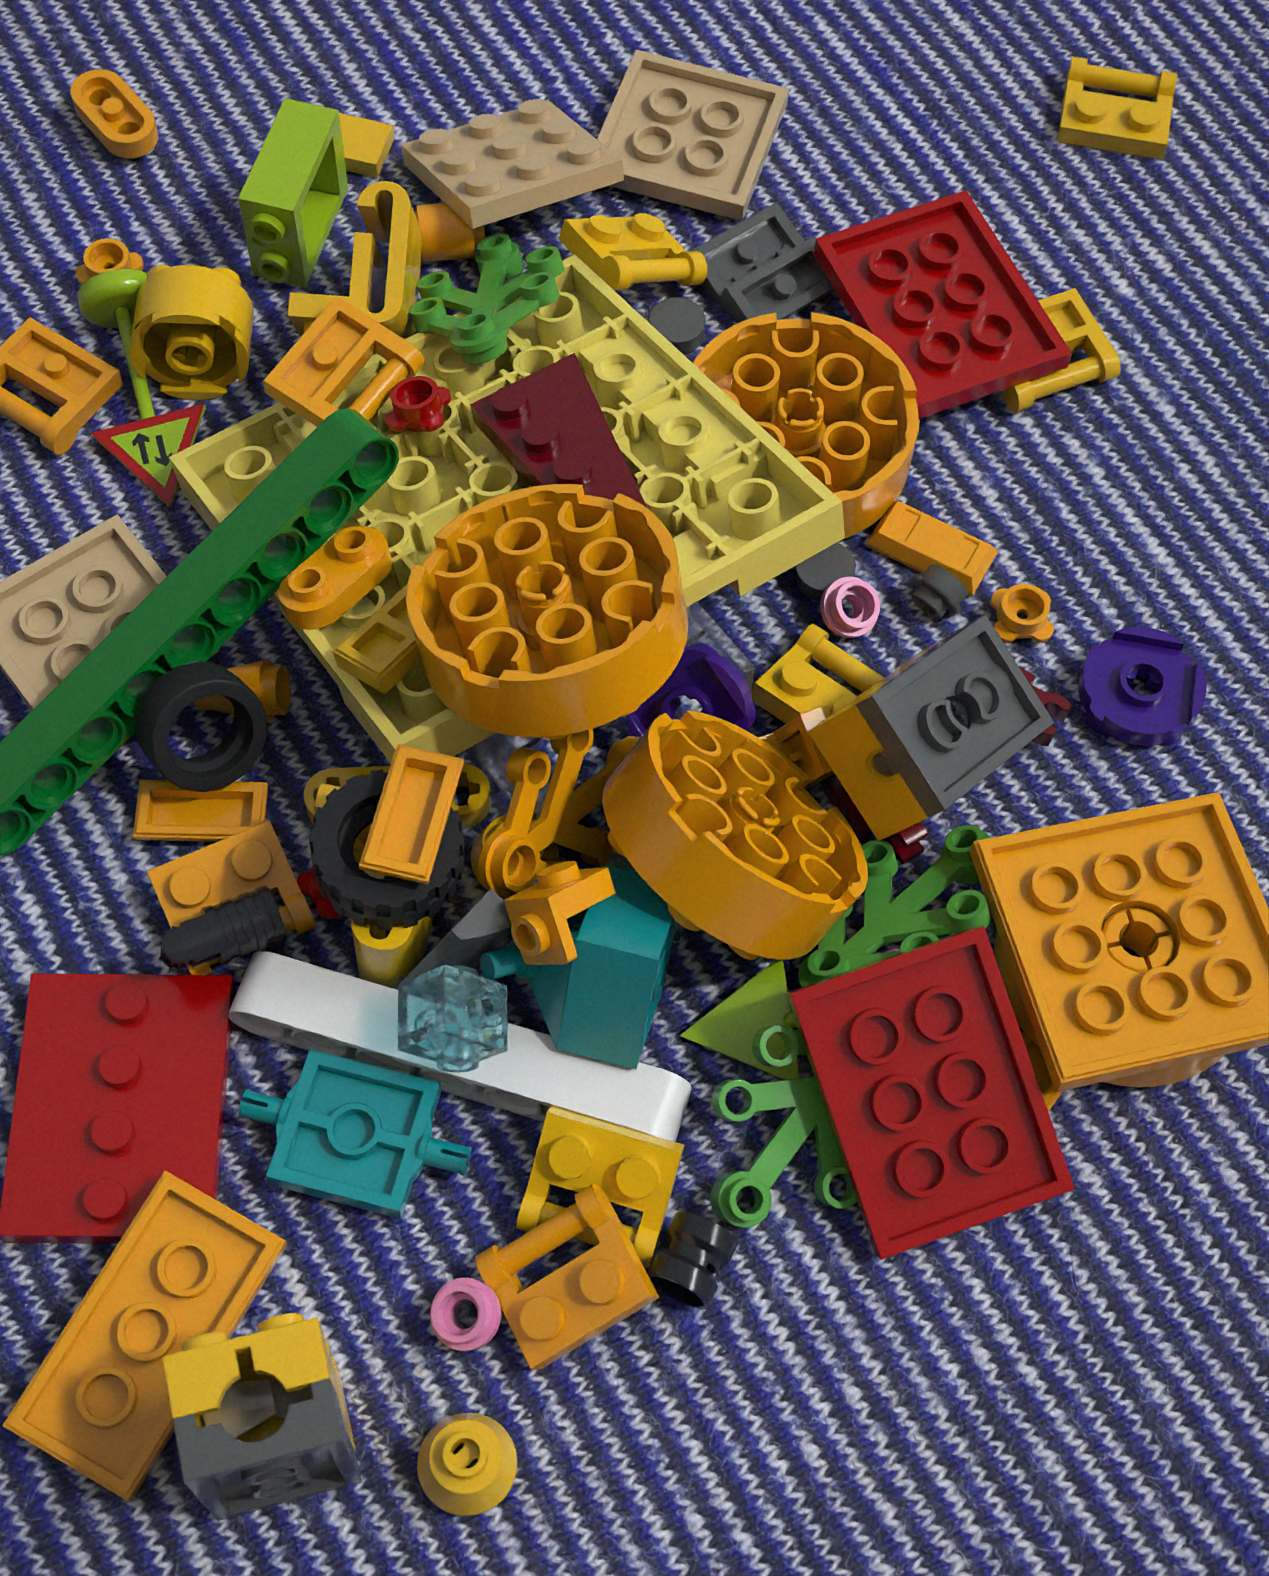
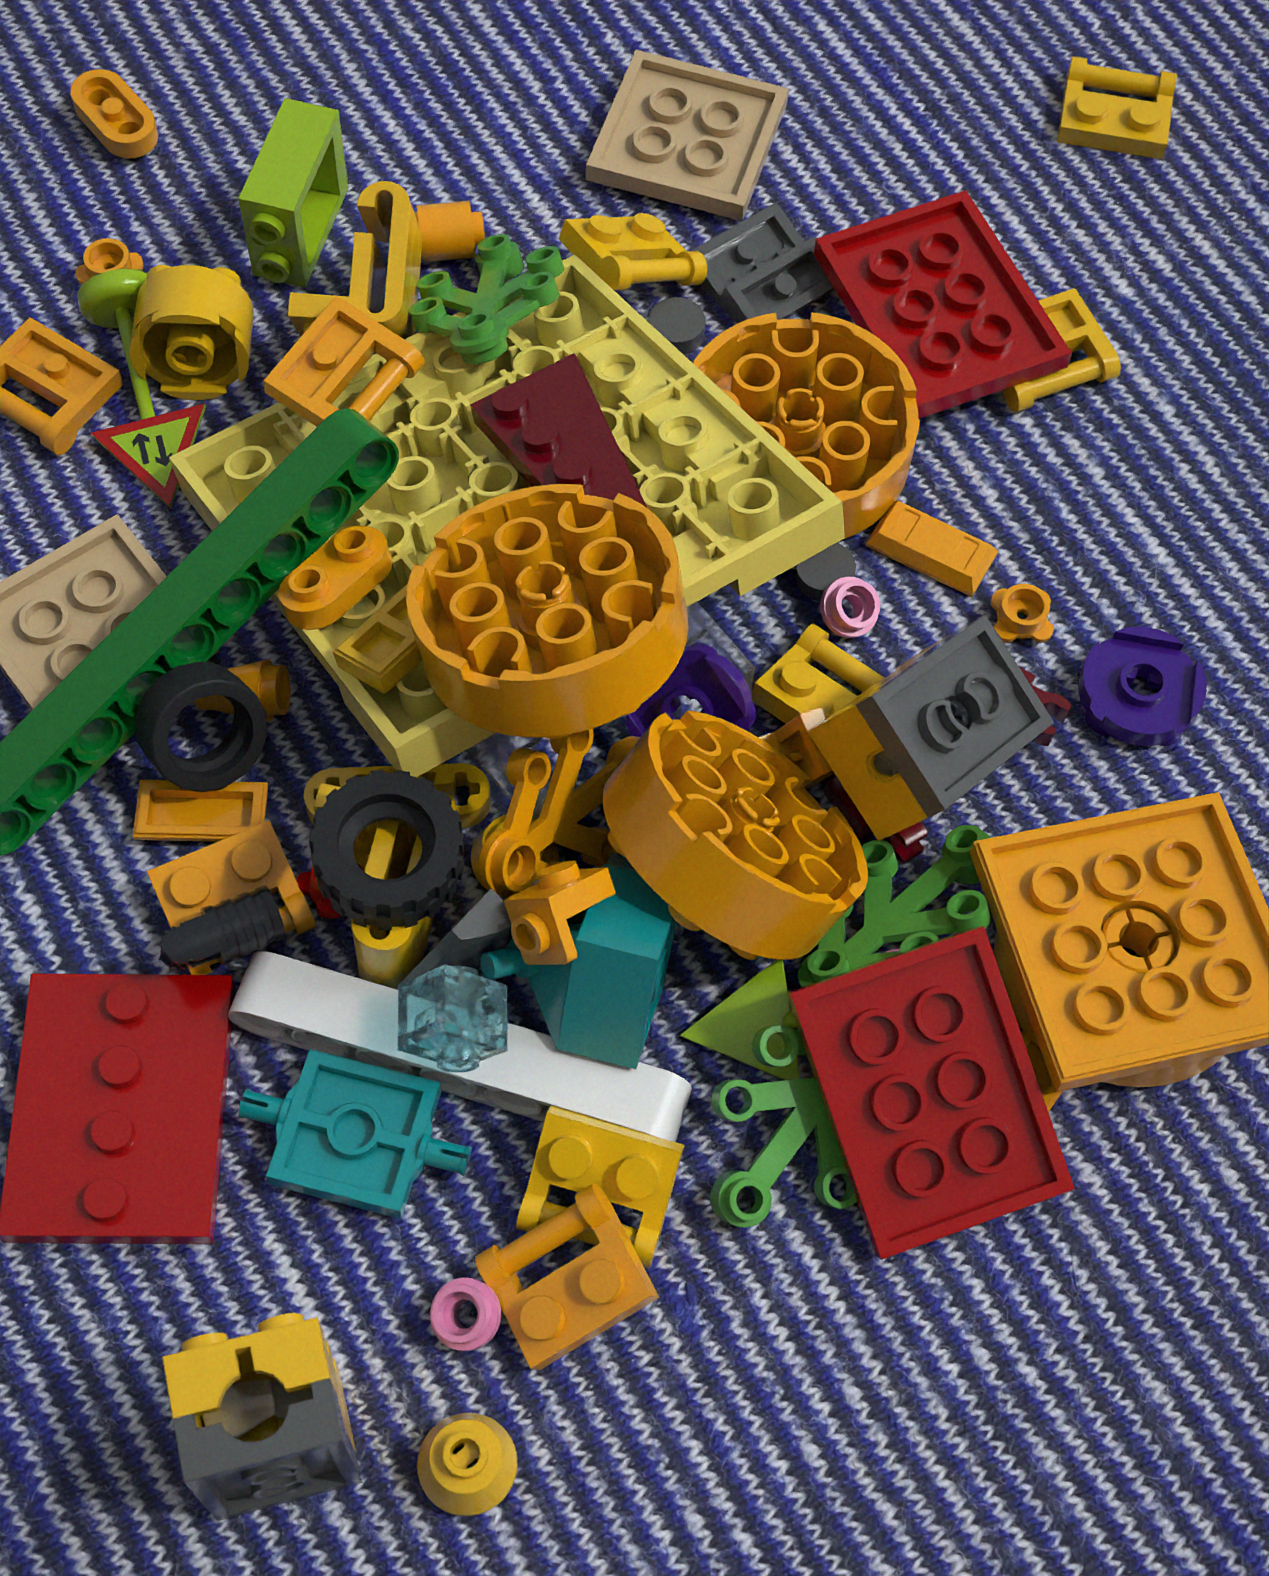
(172, 1277): light orange tile -> none
(365, 144): yellow tile -> none
(412, 814): light orange tile -> none
(417, 405): red plate -> none
(511, 162): tan plate -> none
(694, 1254): black wheel -> none
(938, 592): dark grey plate -> none

